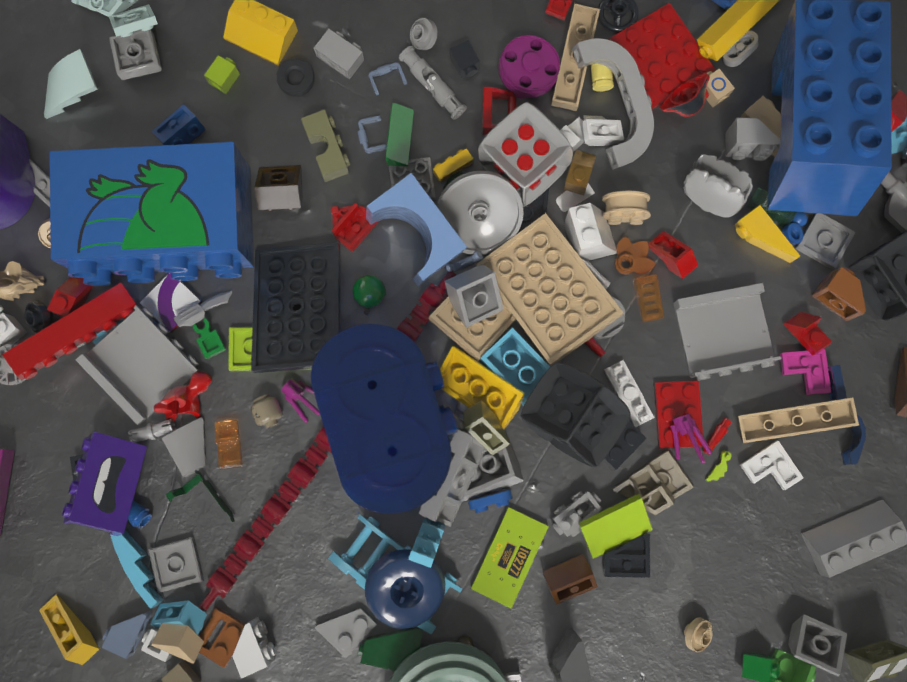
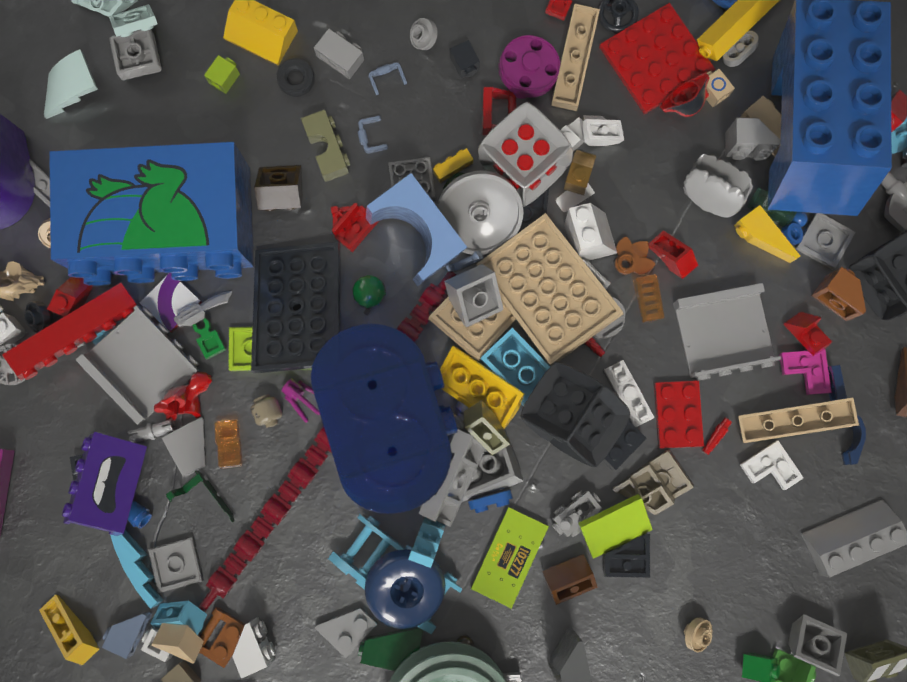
(179, 128): blue bracket -> none
(399, 135): green slope -> none
(440, 90): light grey piece -> none
(601, 78): light yellow piece -> none
(626, 207): tan wheel -> none
(633, 93): light grey arch -> none
(686, 425): magenta plant -> none
(719, 469): lime piece -> none

